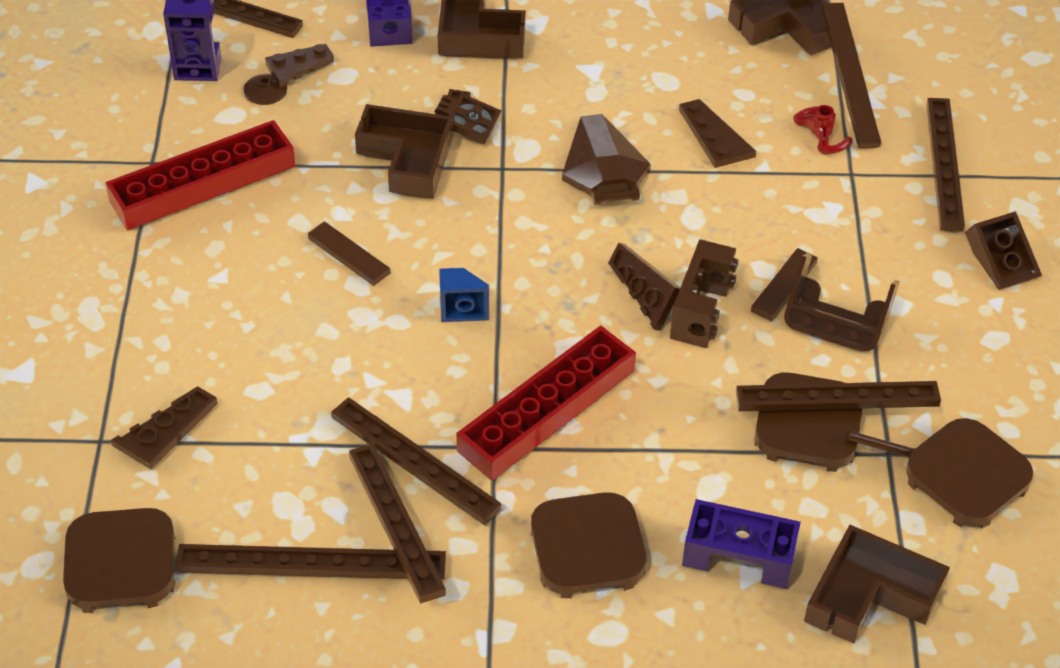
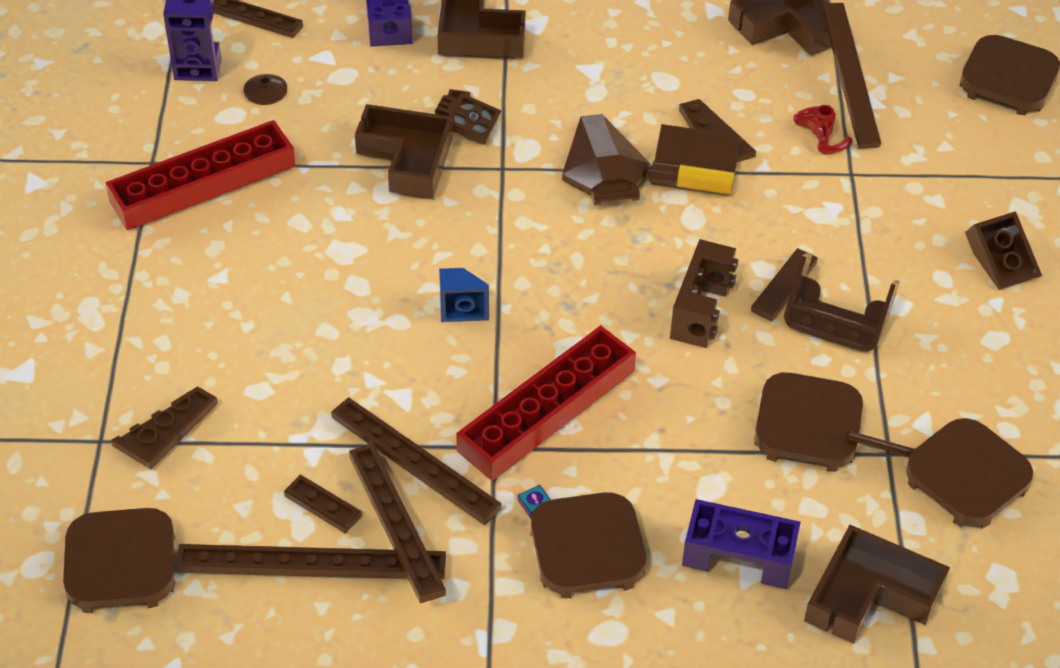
(296, 62): reddish brown wing -> none
(322, 503): none -> reddish brown tile
(349, 253): reddish brown tile -> none
(532, 498): none -> tile
(646, 284): reddish brown wing -> none
(695, 159): none -> reddish brown door
(837, 396): reddish brown plate -> none
(945, 165): reddish brown plate -> none
(1010, 72): none -> reddish brown tile

